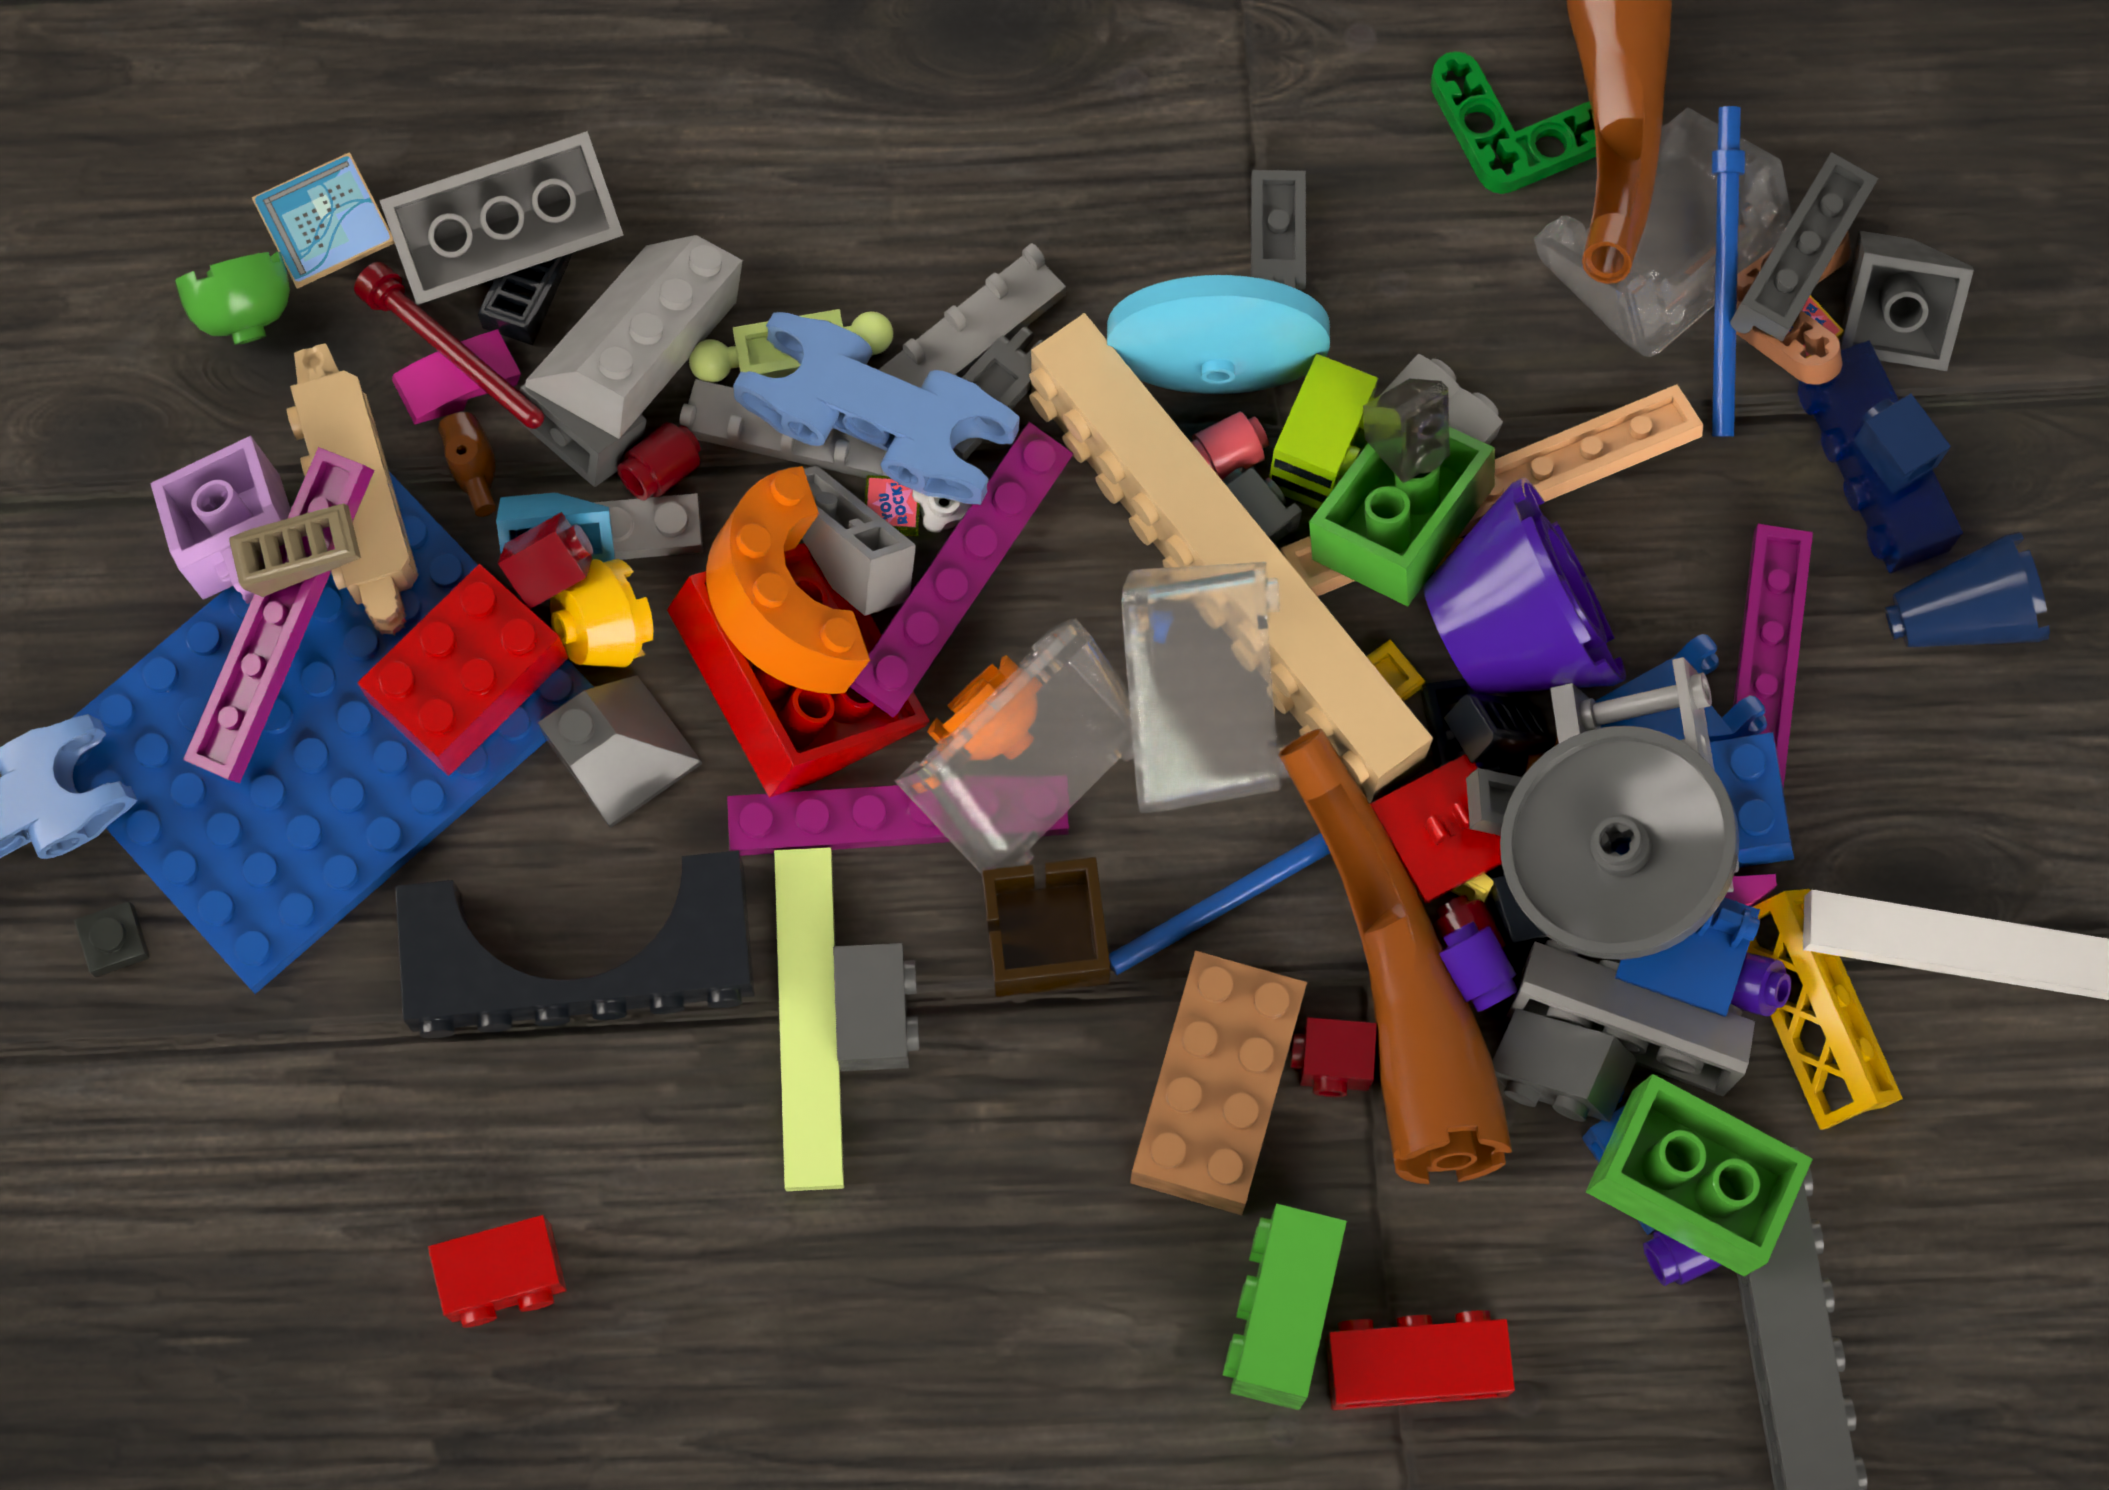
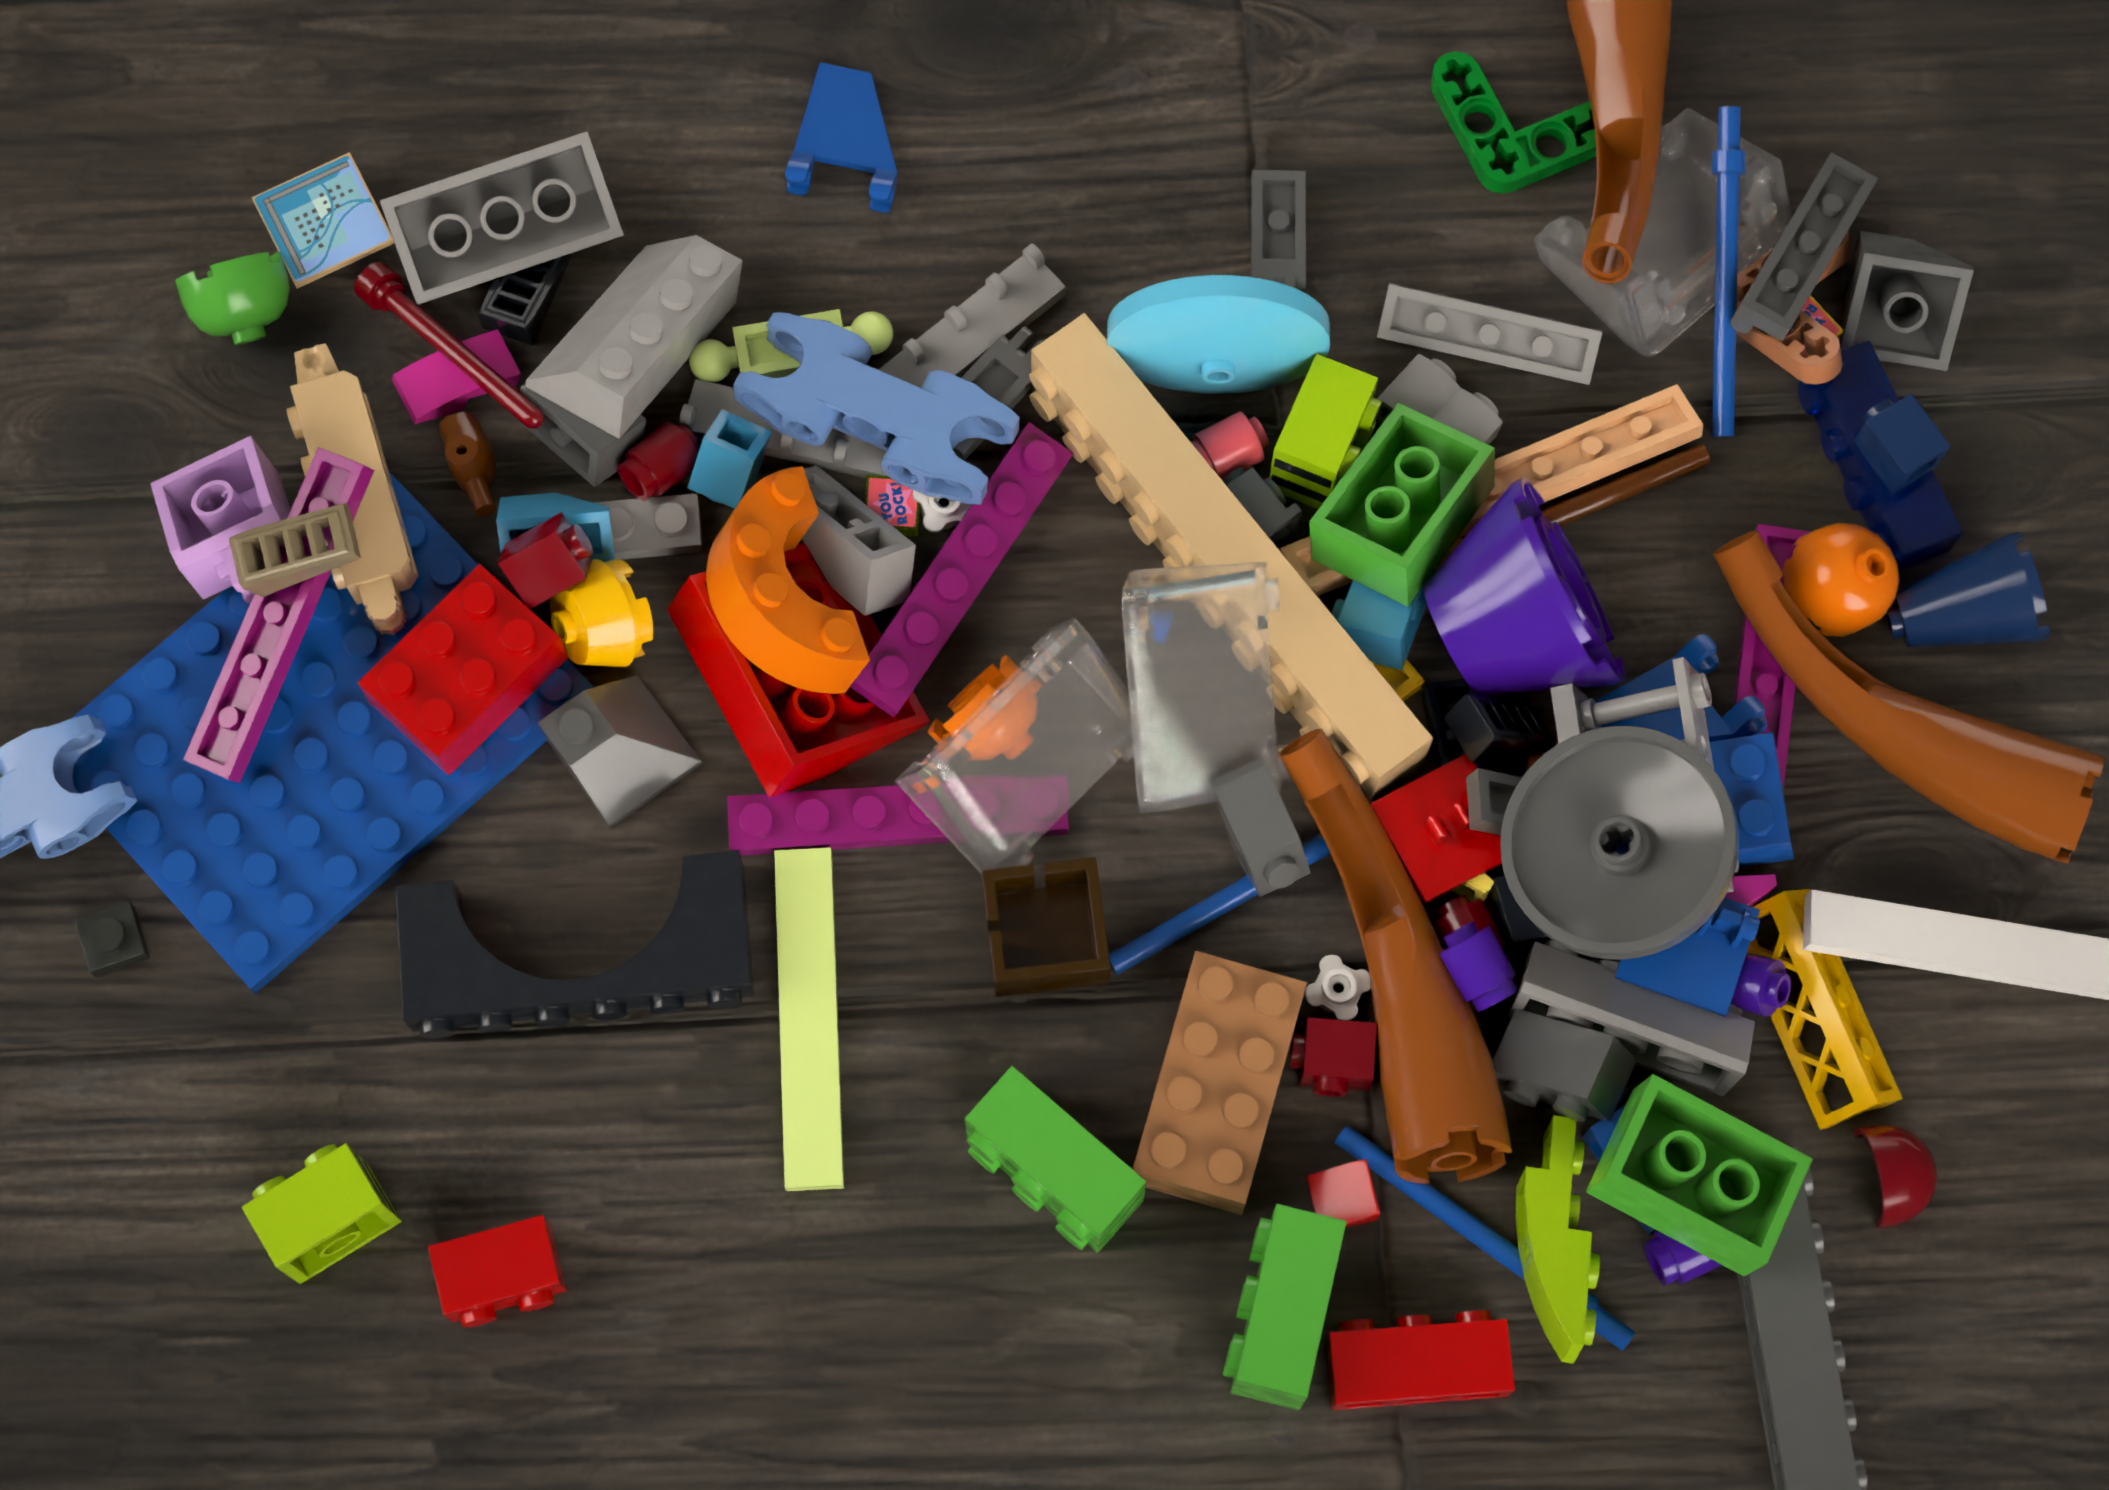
(320, 1212): none -> lime brick
(729, 459): none -> dark azure brick
(844, 130): none -> blue flag
(873, 1007): dark grey brick -> none
(1053, 1161): none -> bright green brick
(1260, 827): none -> dark grey slope
(1340, 1004): none -> white plate
(1345, 1193): none -> slope
(1380, 624): none -> dark azure slope
(1410, 427): clear smoke slope -> none
(1467, 1225): none -> blue bar
(1489, 334): none -> light grey hinge
(1551, 1250): none -> lime slope
(1628, 485): none -> reddish brown bar
(1842, 578): none -> orange cylinder
(1904, 1172): none -> dark red helmet
(1974, 768): none -> dark orange brick

